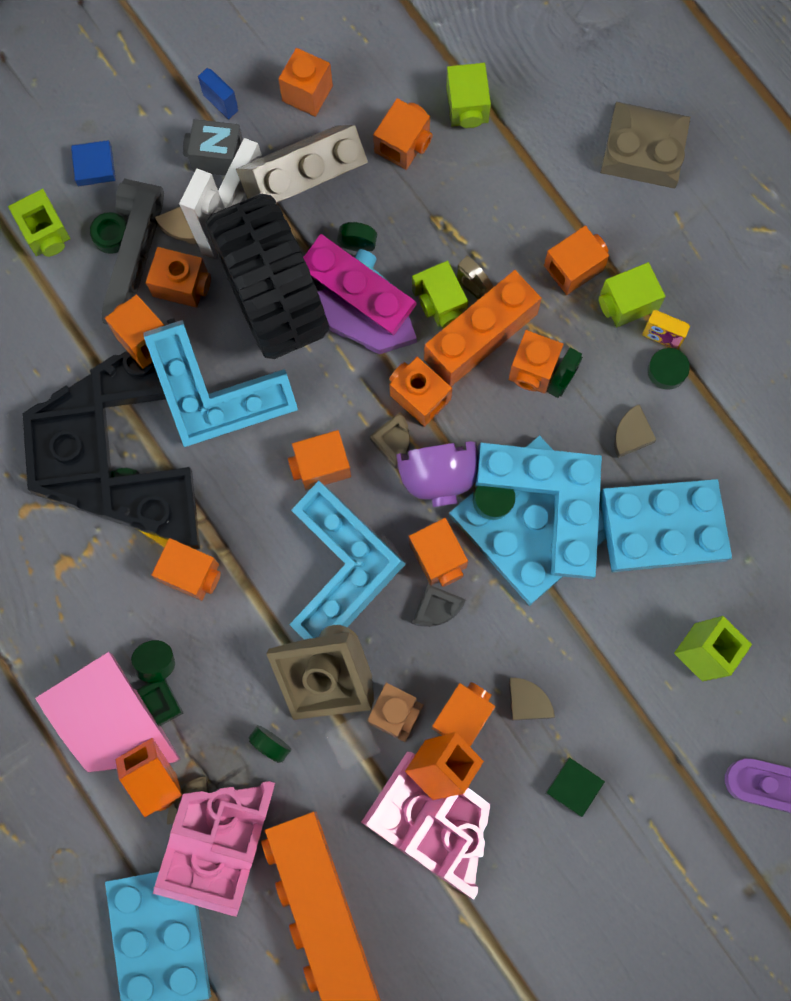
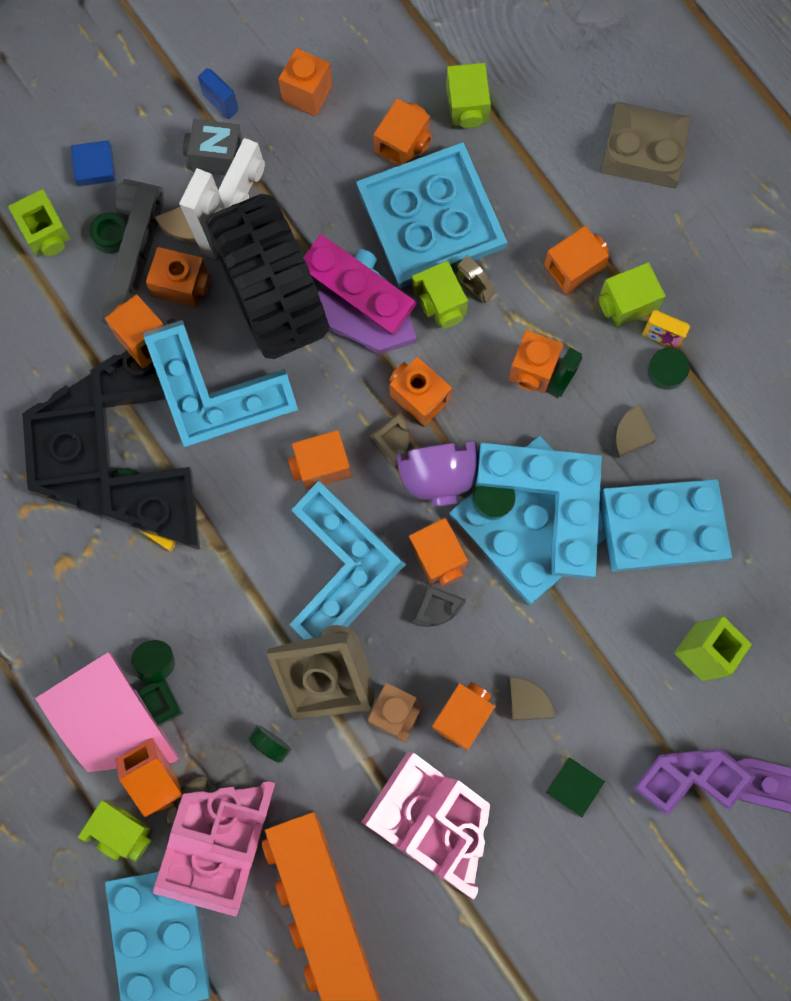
(117, 832): none -> lime brick
(187, 570): orange brick -> none
(304, 164): brick -> none
(357, 236): dark green tile -> none
(431, 213): none -> medium azure plate
(444, 766): orange brick -> none
(482, 328): orange brick -> none
(711, 770): none -> medium lavender tile

